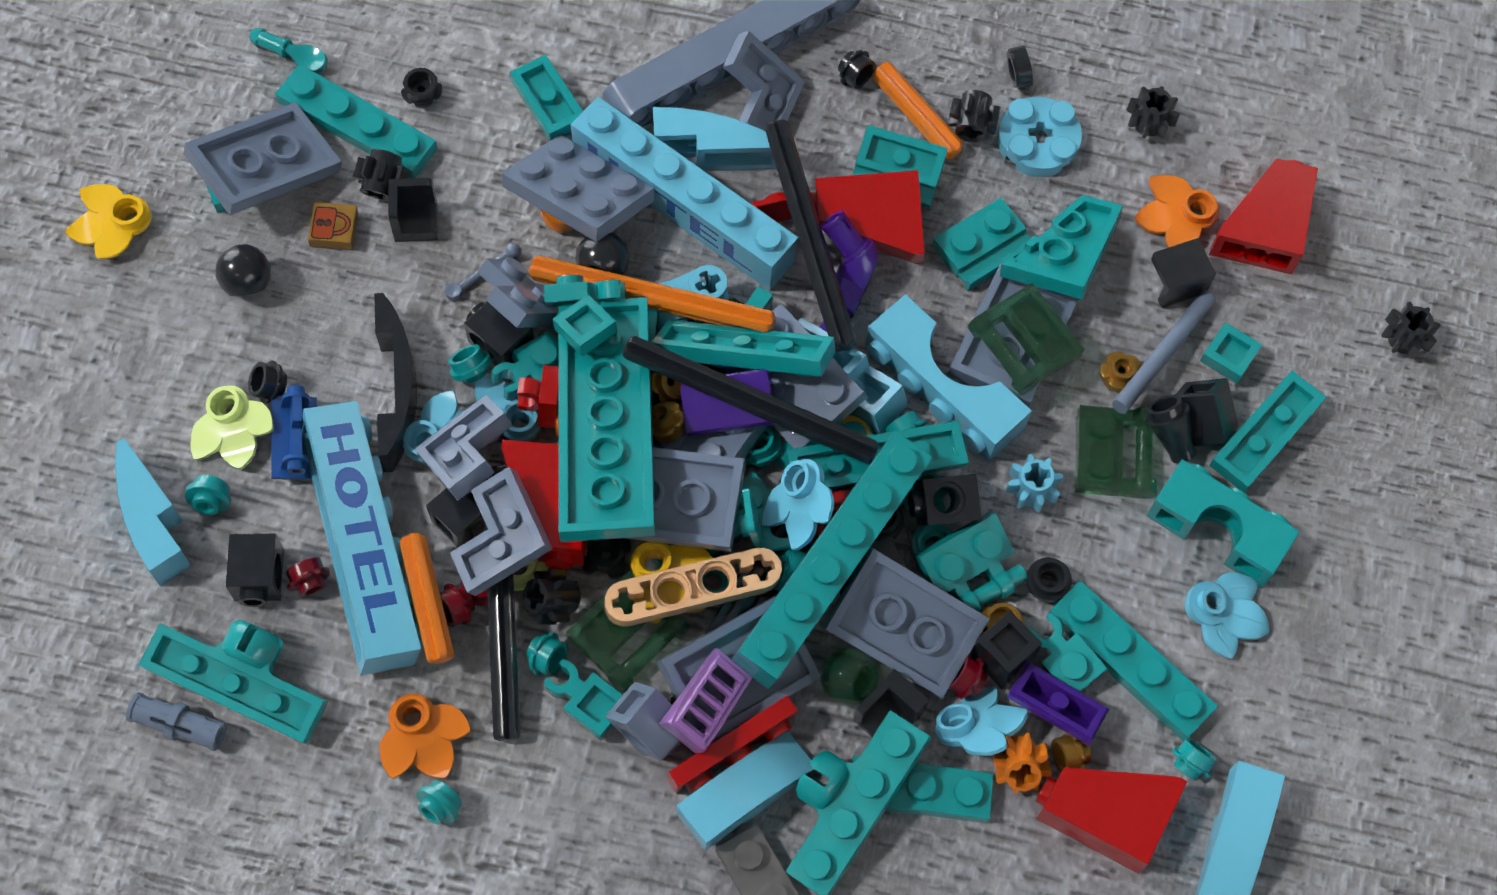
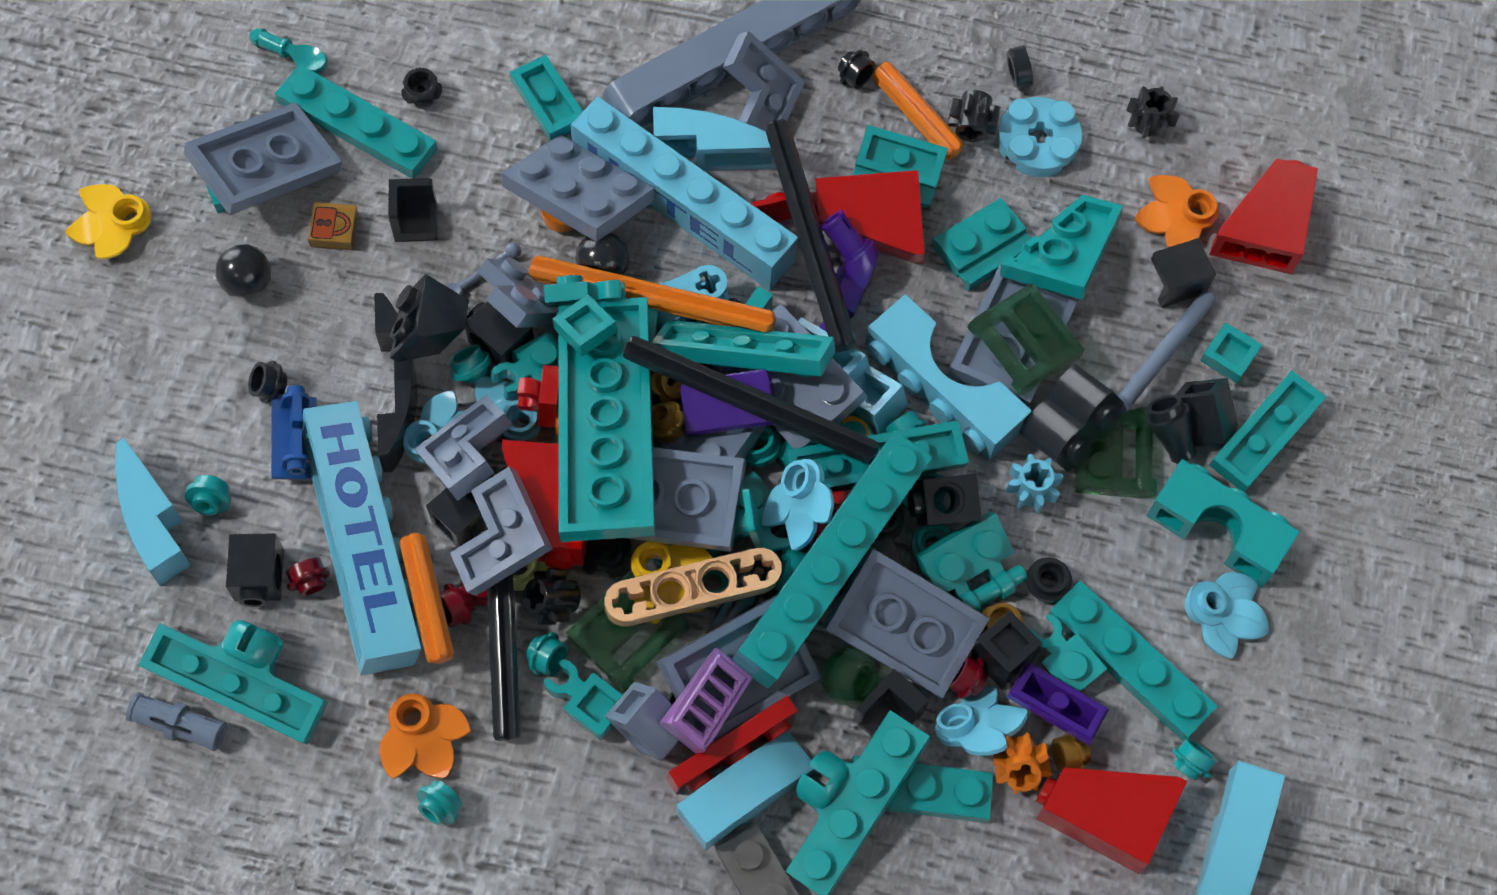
(232, 432): yellowish green plate -> none
(376, 171): black gear -> none
(427, 319): none -> black slope
(1072, 418): none -> black brick
(1109, 370): pearl gold plate -> none
(1410, 330): black gear -> none

